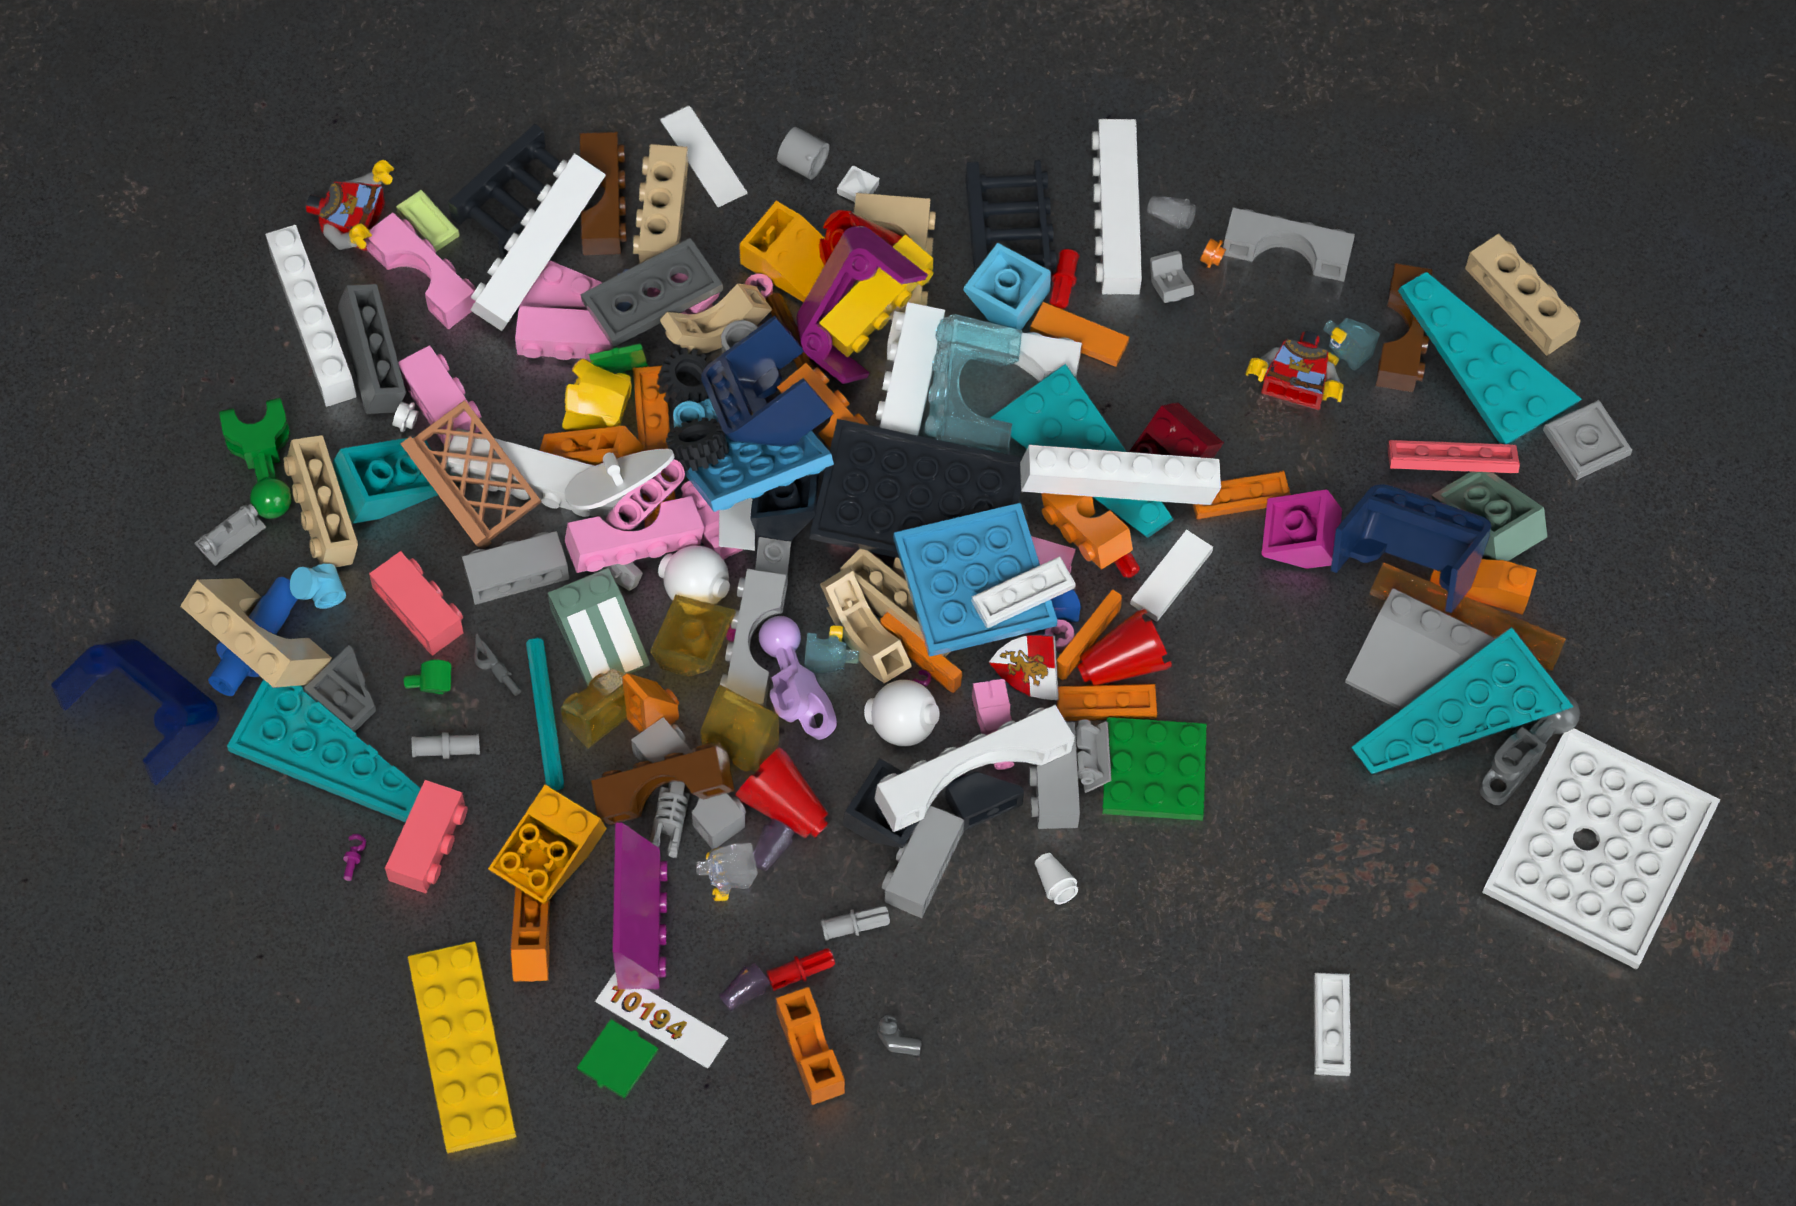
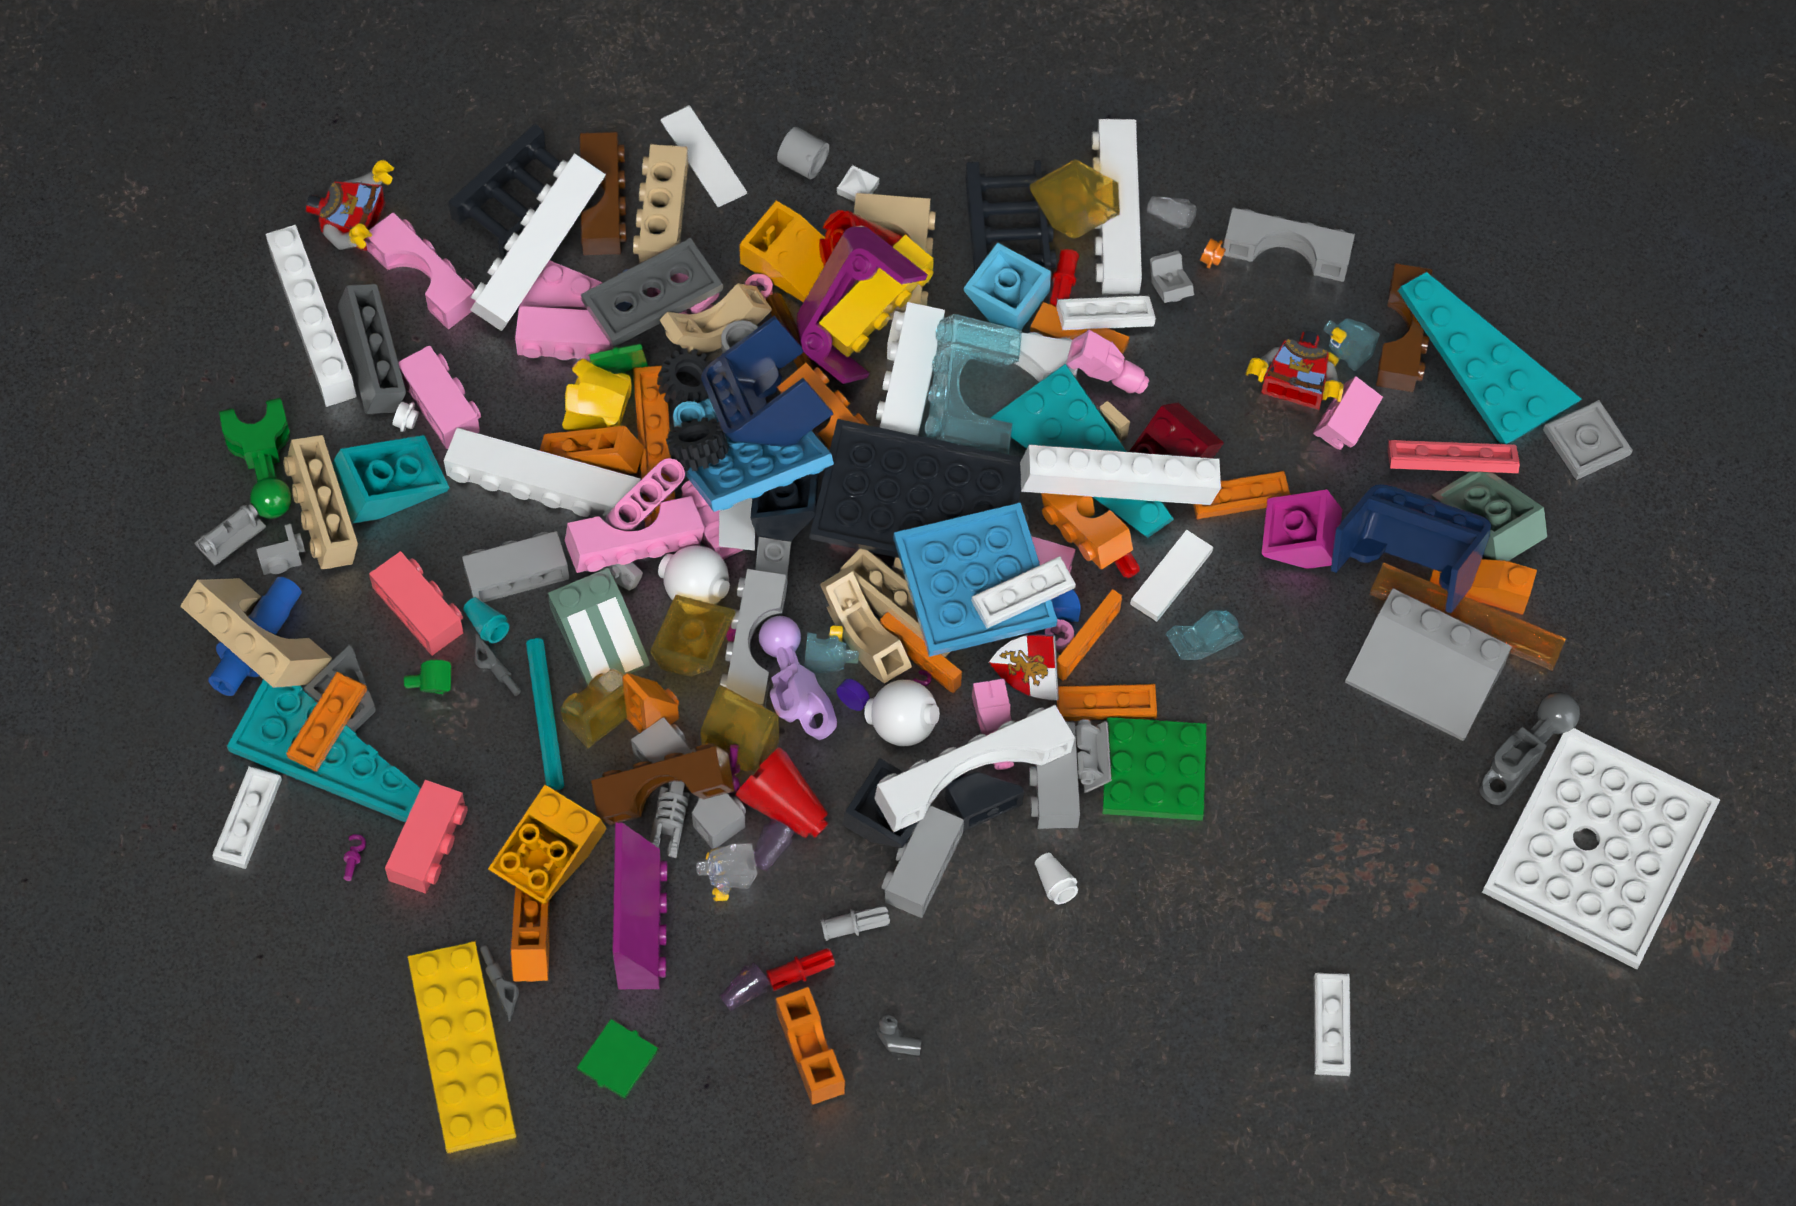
(185, 710): clear blue windscreen -> none
(247, 817): none -> white tile
(281, 556): none -> light grey bracket
(318, 583): medium azure piece -> none
(326, 721): none -> orange tile
(428, 220): yellowish green tile -> none
(445, 745): light grey pin -> none
(447, 489): nougat fence -> none
(488, 622): none -> teal cone
(497, 979): none -> dark grey hand
(615, 477): white shield -> none
(663, 1021): white sticker -> none
(735, 767): none -> magenta hand
(853, 694): none -> dark purple tile
(1077, 198): none -> clear yellow slope
(1105, 312): none -> white tile
(1105, 362): none -> bright pink piece
(1115, 420): none -> tan tile
(1125, 652): red cone -> none
(1207, 636): none -> clear light blue slope
(1349, 417): none -> bright pink hinge
(1480, 698): teal wing -> none
(1525, 309): tan brick -> none

